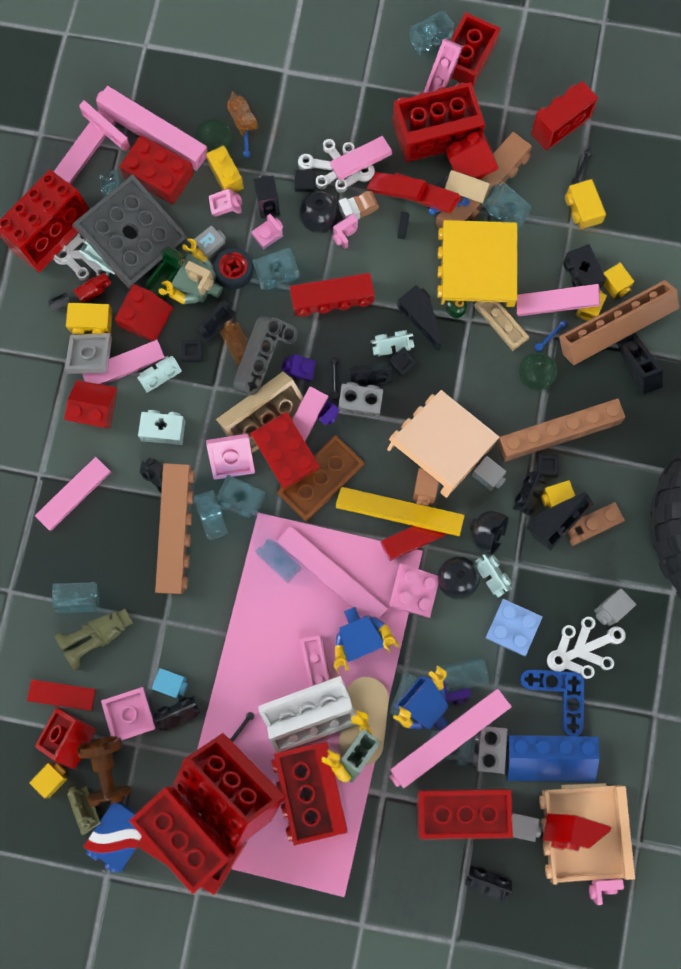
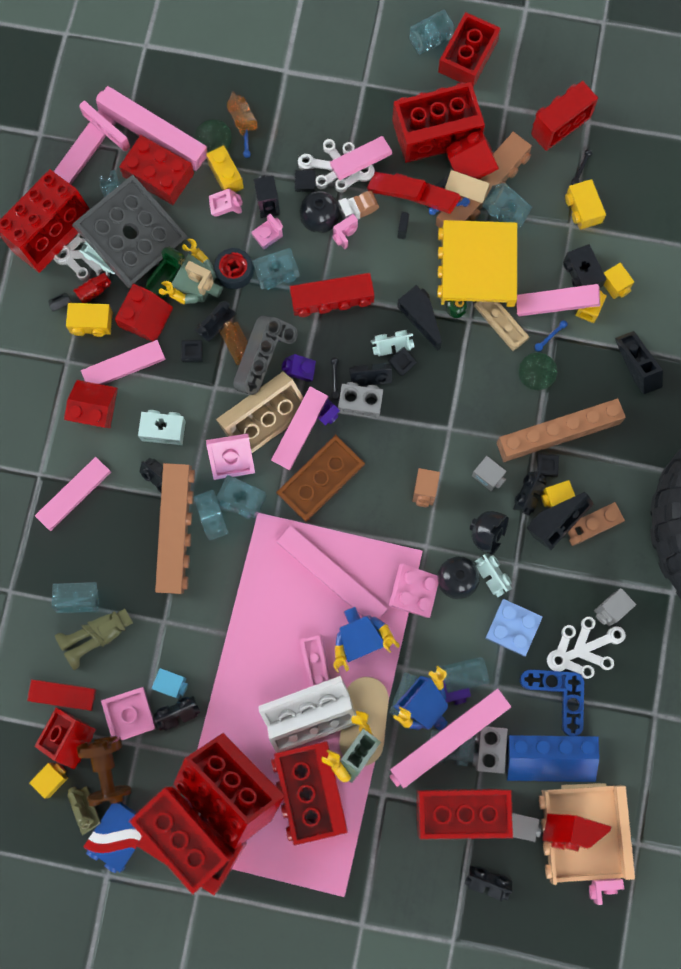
(88, 353): light grey plate -> none
(165, 370): light aqua hinge -> none
(211, 242): light grey brick -> none
(249, 716): black hinge -> none
(278, 560): clear light blue hinge -> none
(285, 450): red brick -> none
(400, 511): yellow tile -> none
(408, 541): red tile -> none
(443, 65): bright pink tile -> none
(444, 440): light nougat panel -> none
(619, 322): nougat brick -> none

